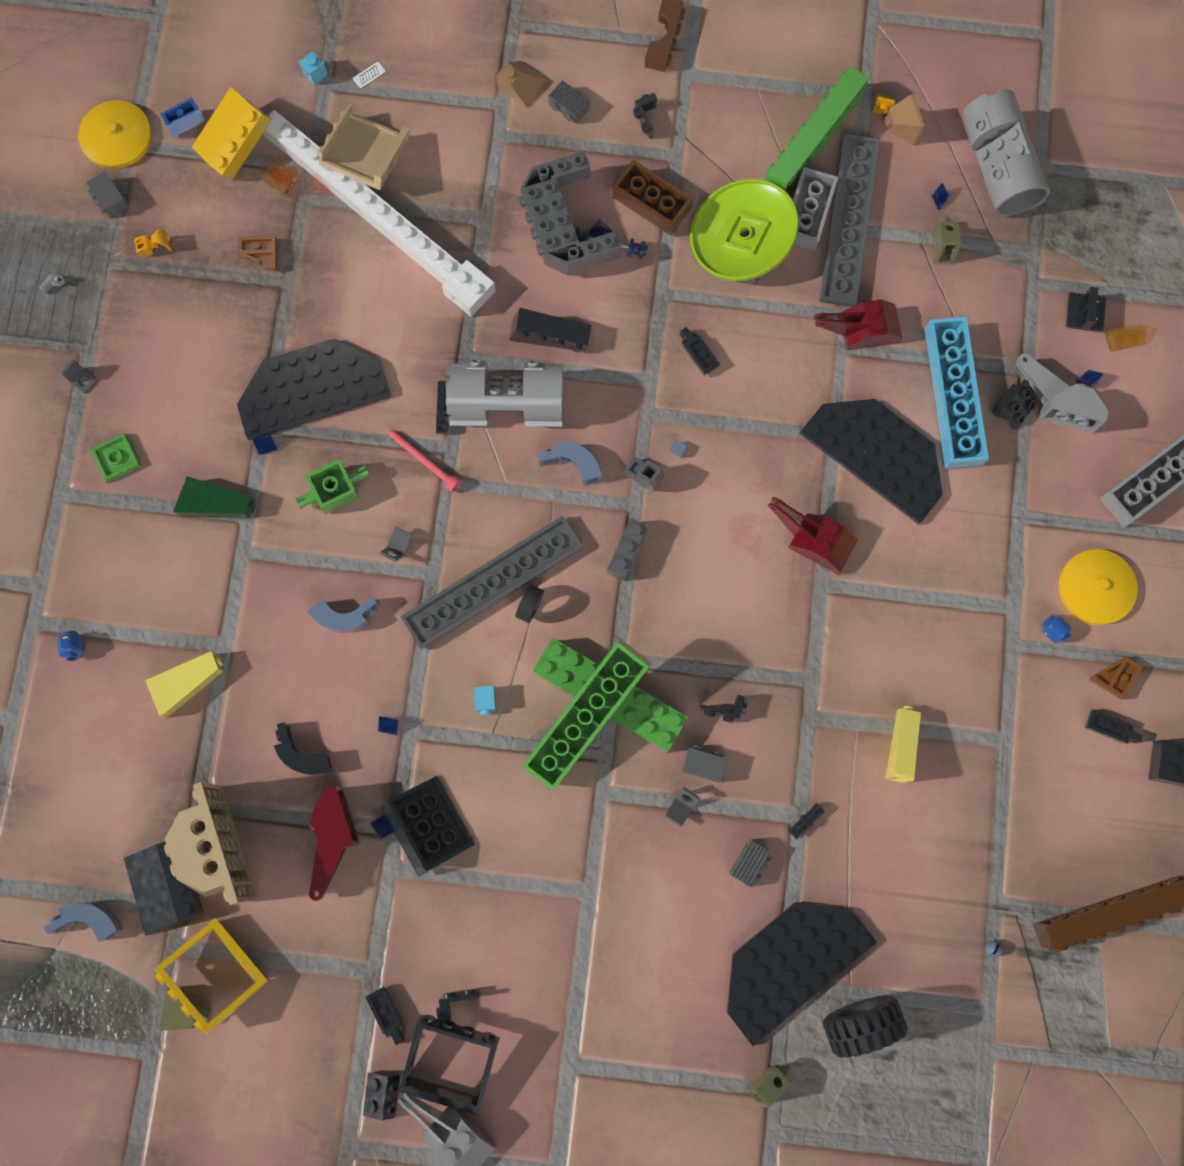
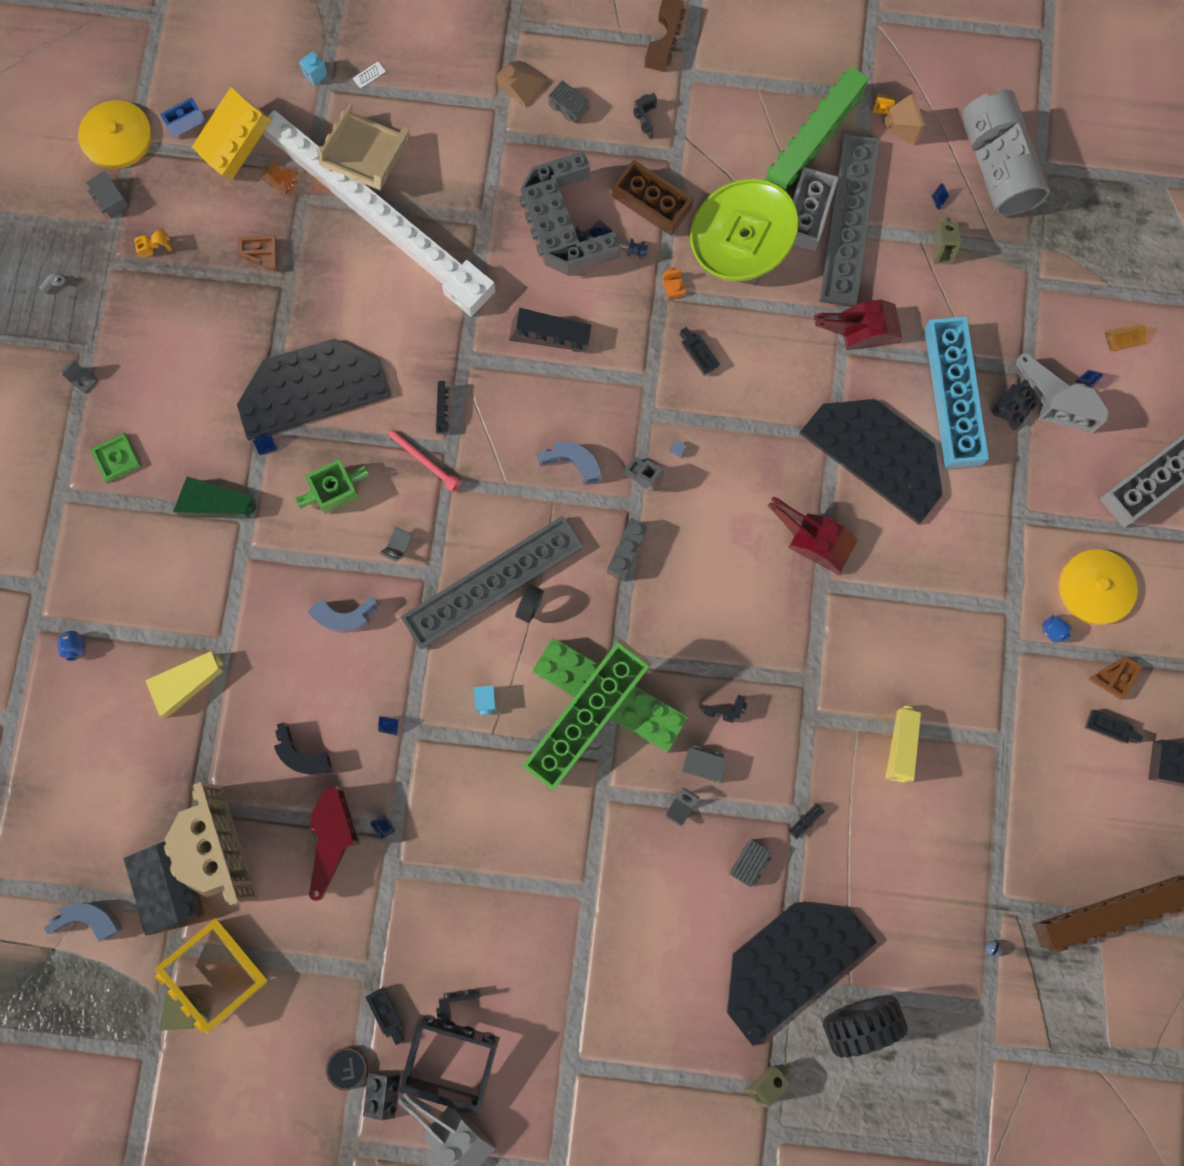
(346, 1068): none -> black tile
(427, 825): black slope -> none
(473, 393): light grey cylinder -> none
(673, 283): none -> orange bracket
(1086, 311): black bracket -> none

